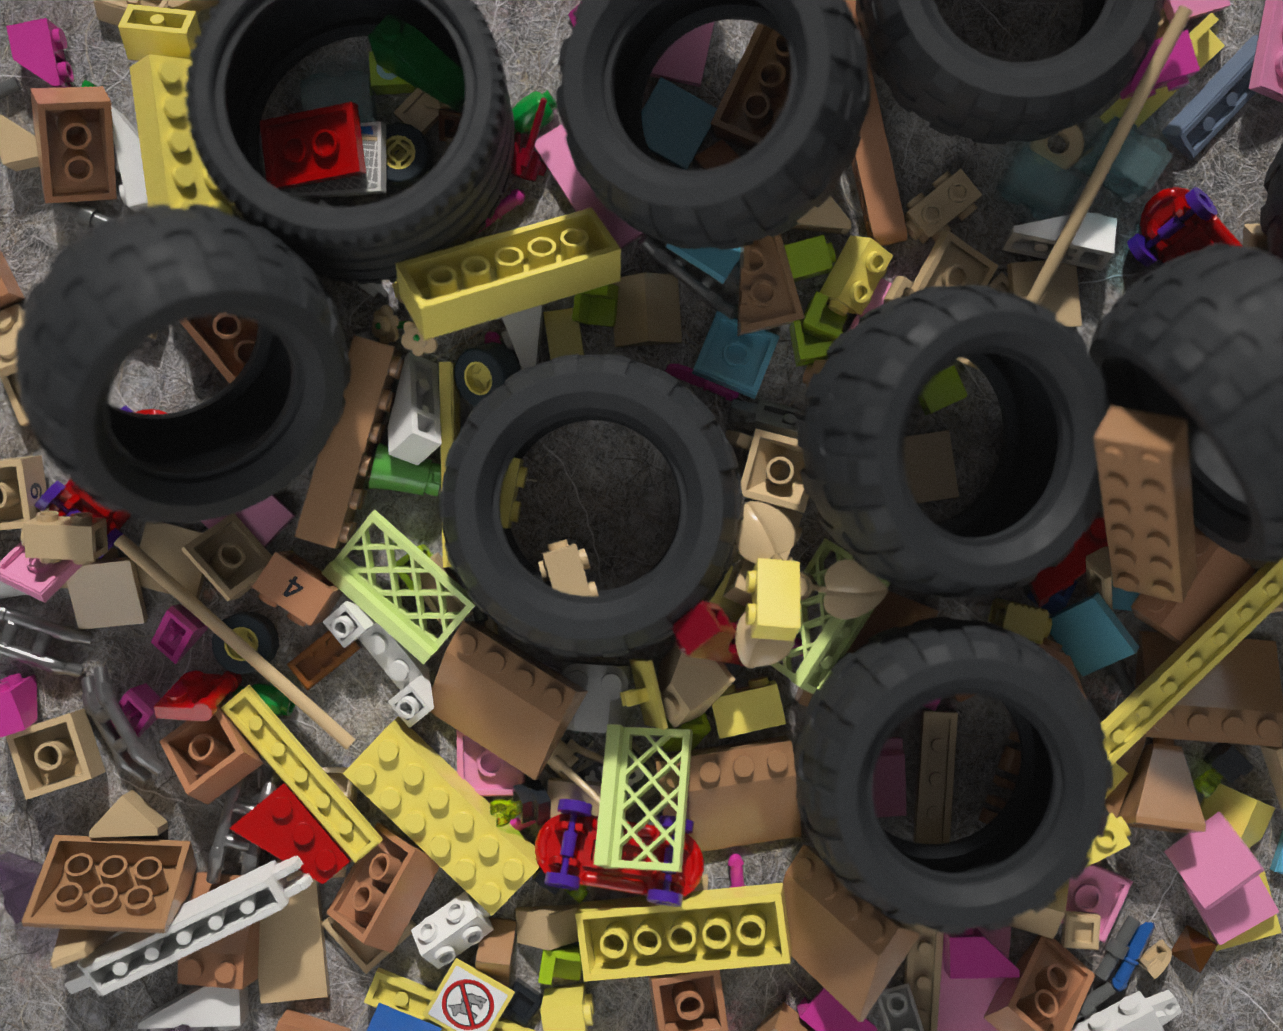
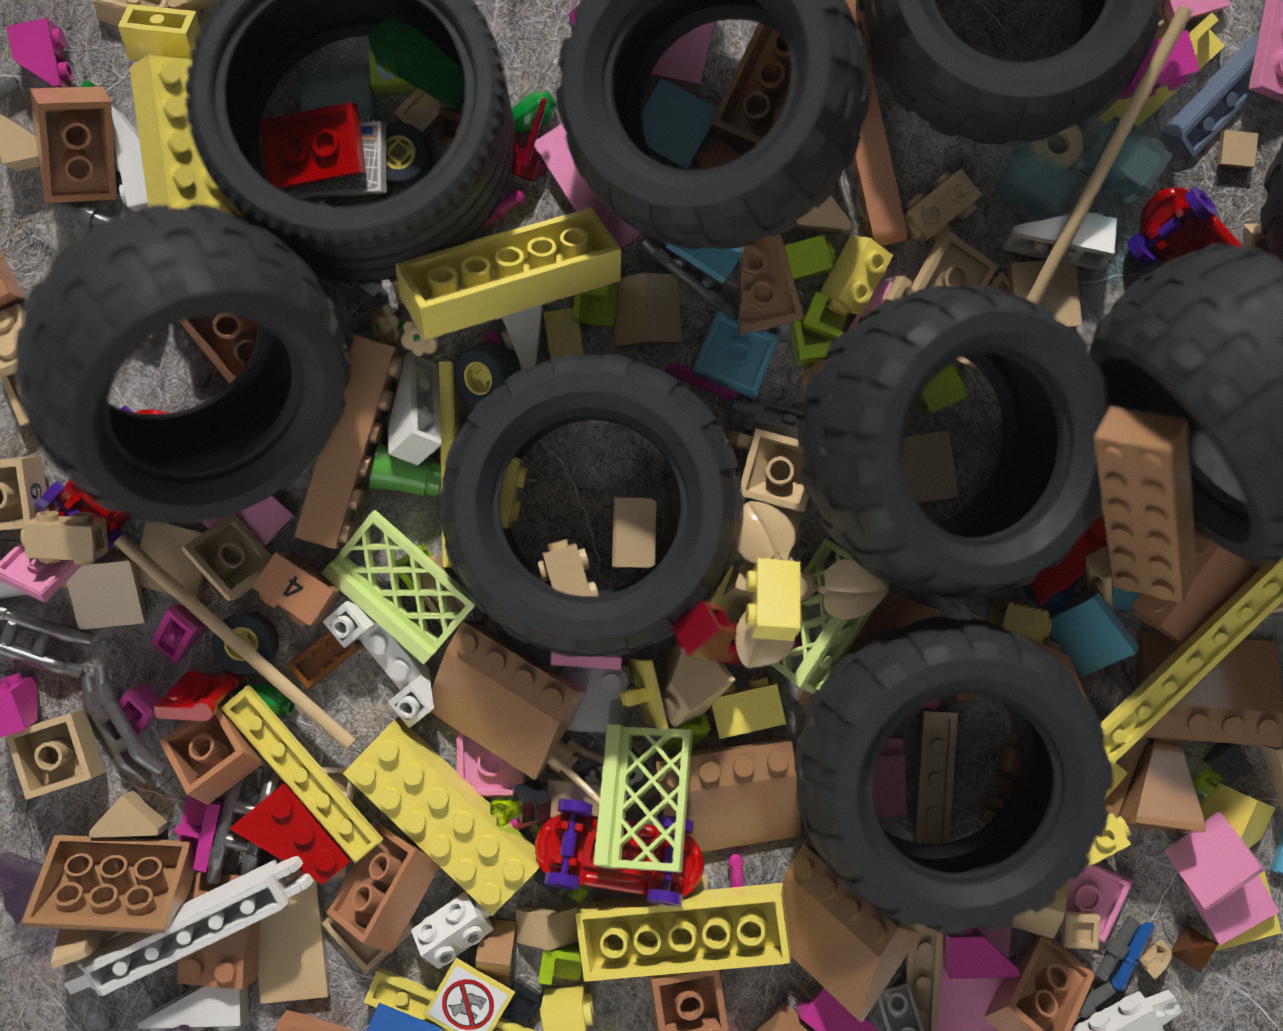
(200, 827): none -> dark pink panel
(591, 662): none -> bright pink tile
(634, 532): none -> tan slope
(1237, 149): none -> tan tile

